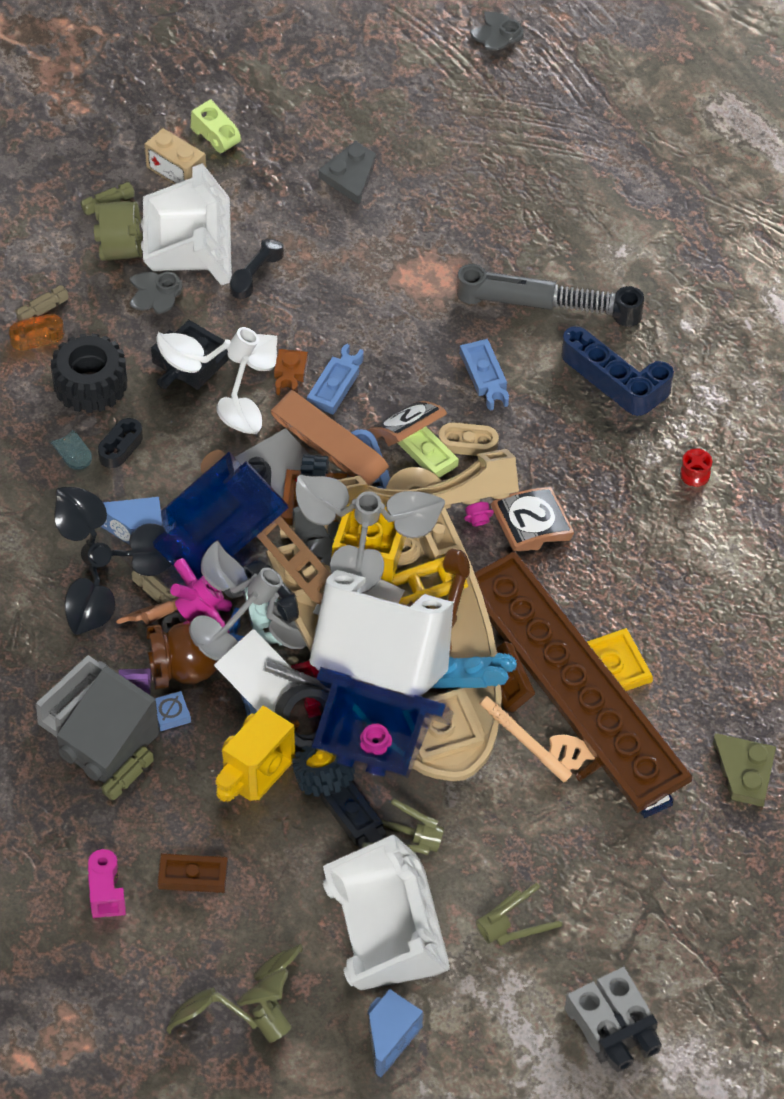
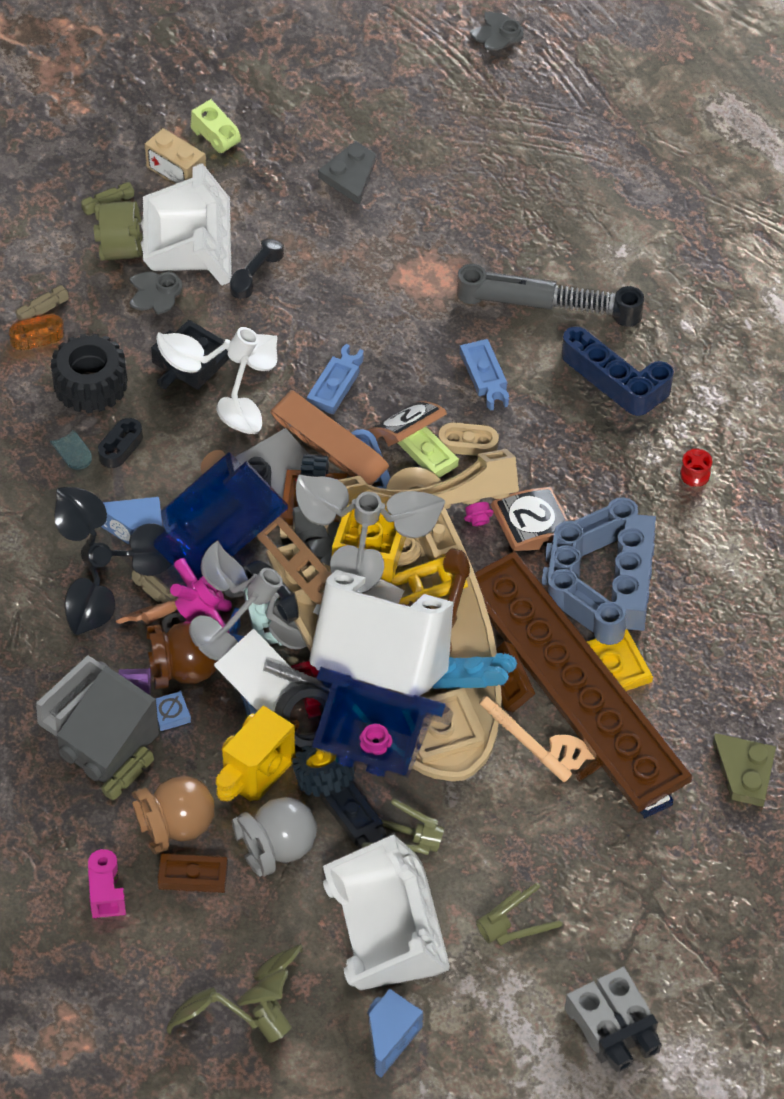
(176, 811): none -> medium nougat tile
(278, 833): none -> light grey tile
(289, 369): dark orange plate -> none
(631, 573): none -> sand blue brick

